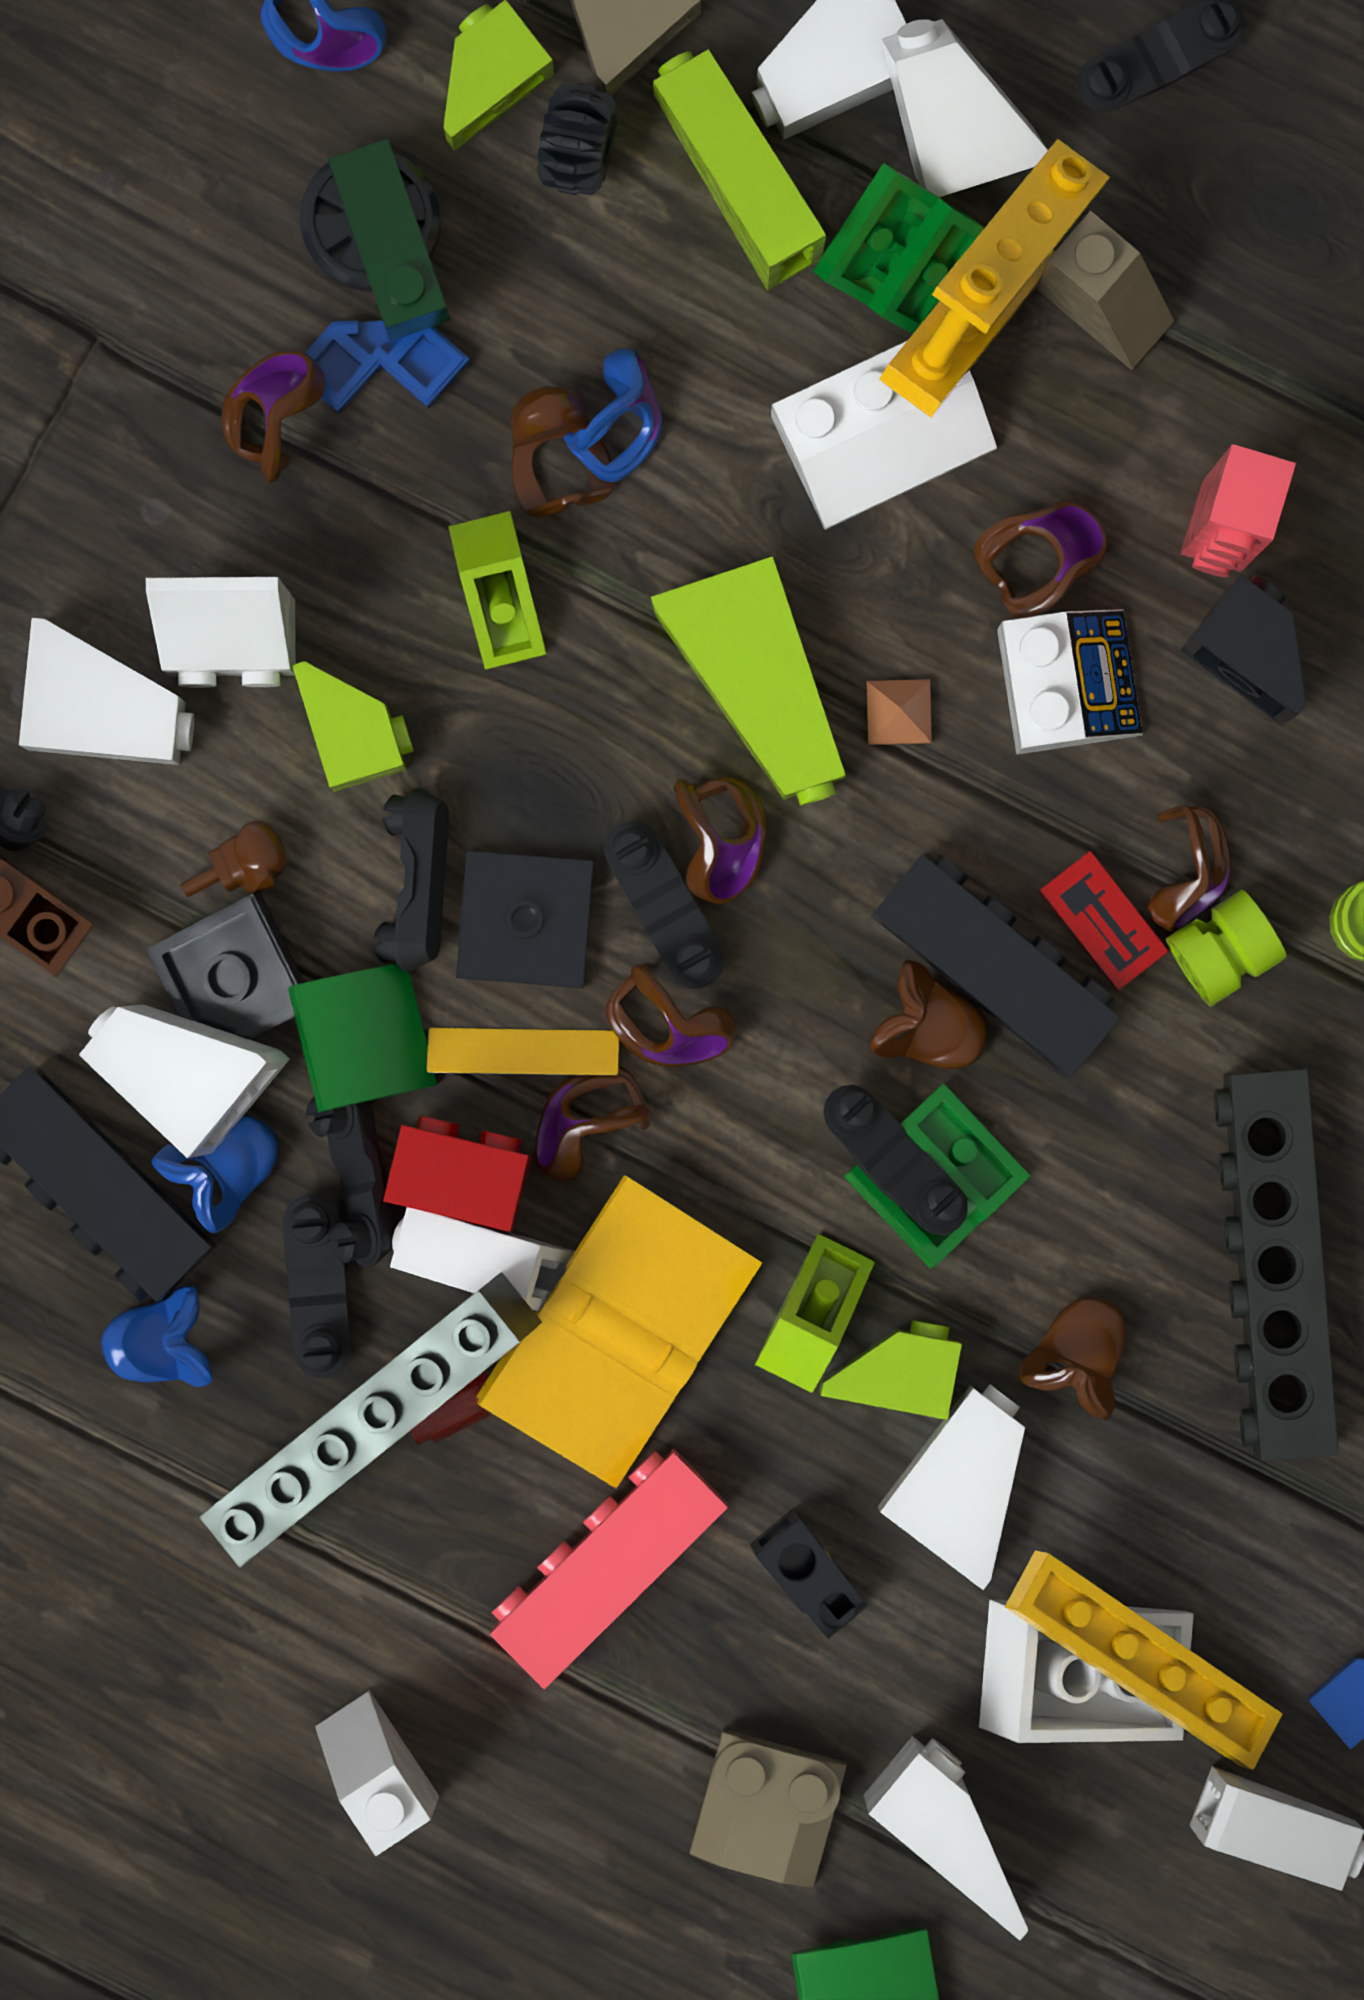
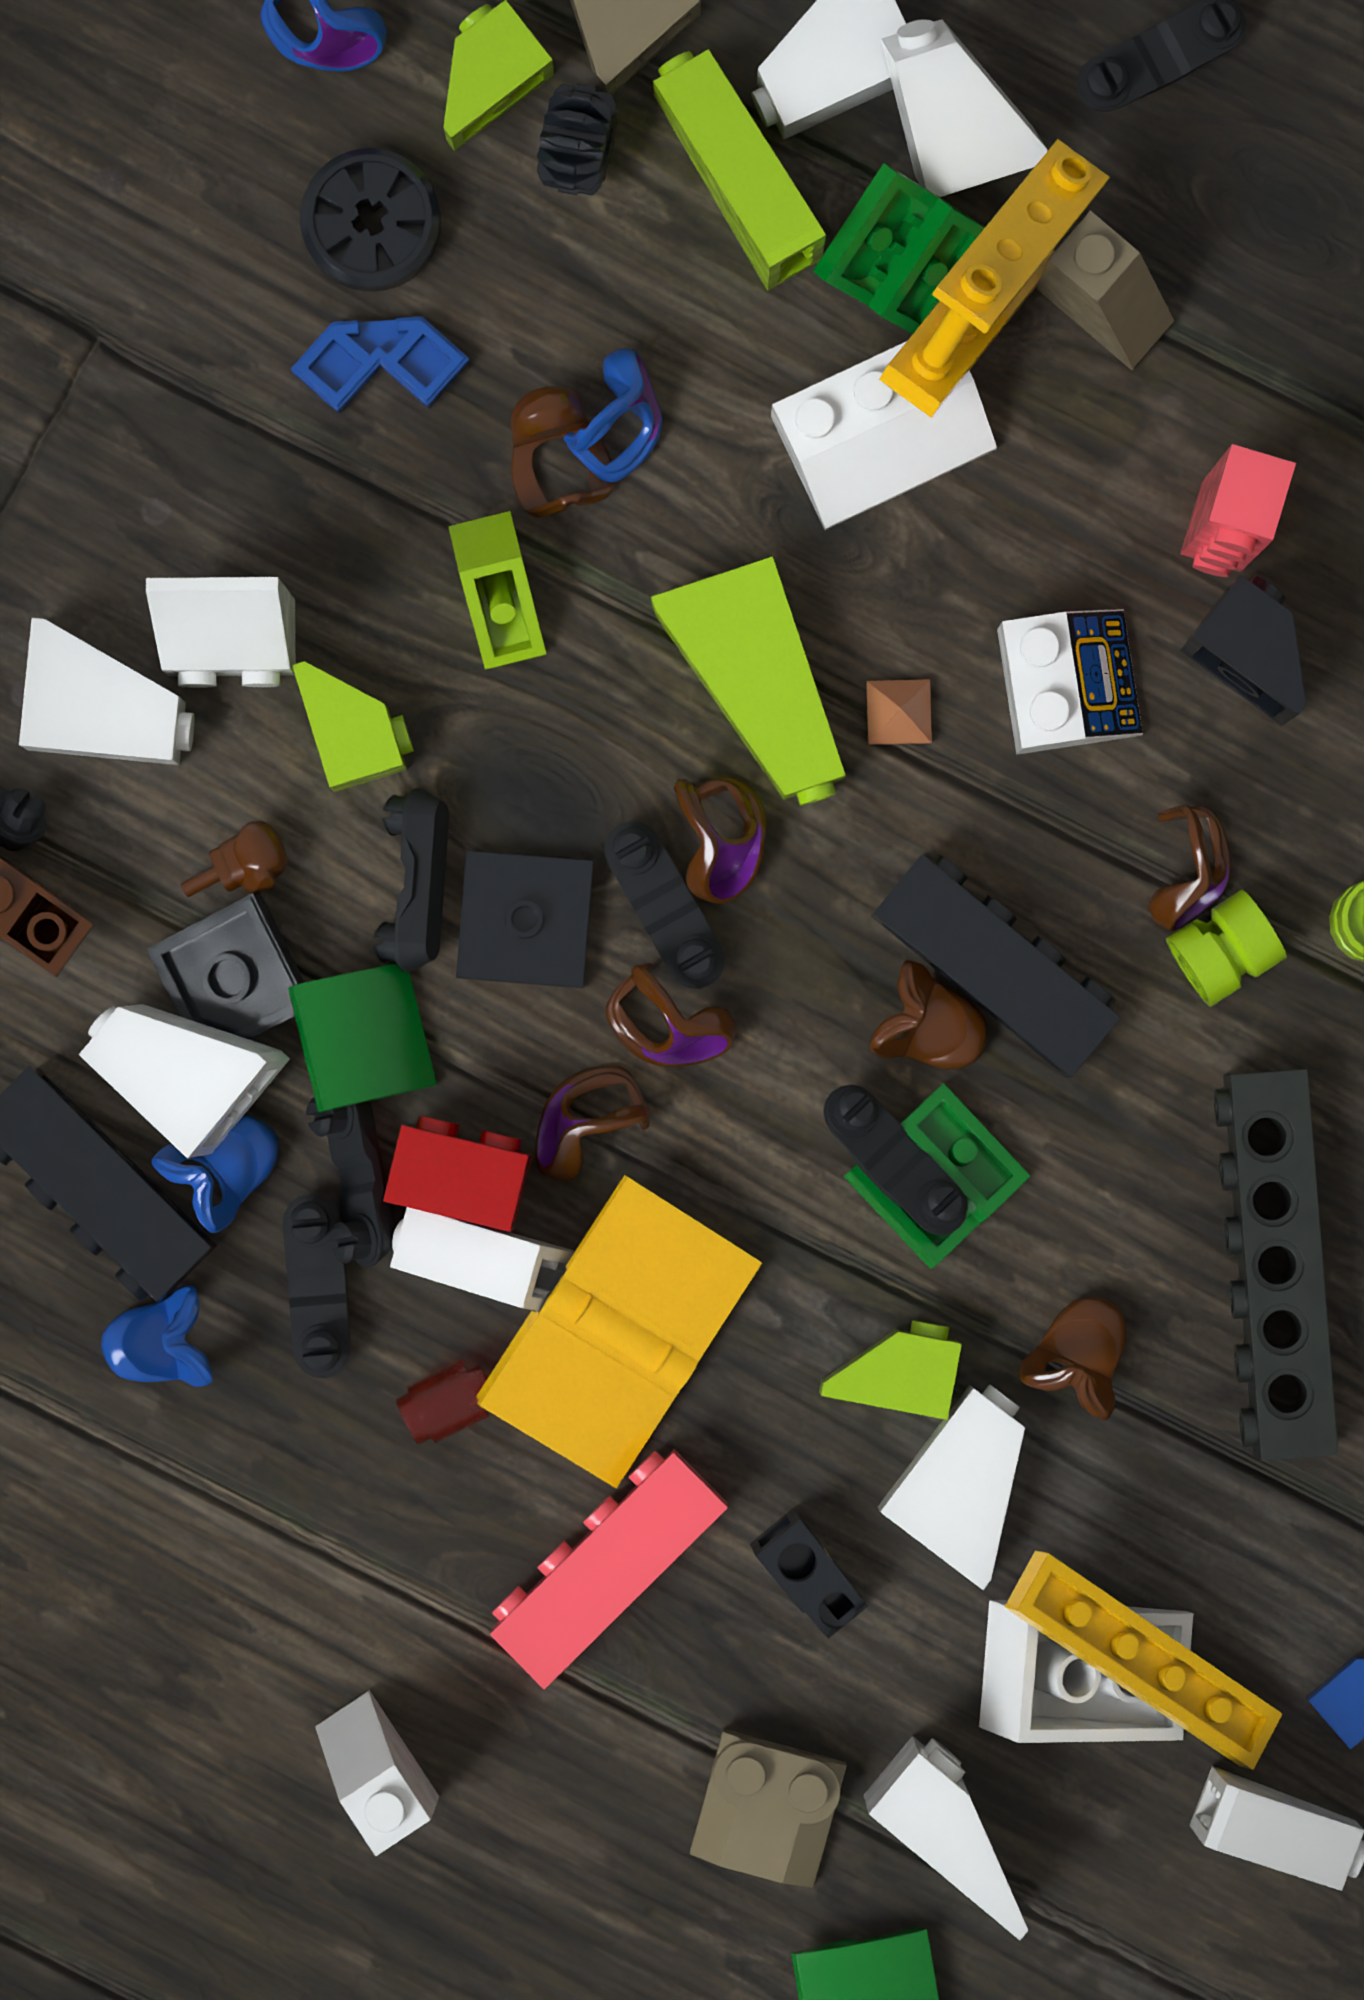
(283, 387): reddish brown piece -> none
(371, 1419): brick -> none
(389, 239): dark green slope -> none
(522, 1051): yellow sticker -> none
(815, 1313): lime slope -> none
(1070, 530): reddish brown piece -> none
(1103, 921): red tile -> none

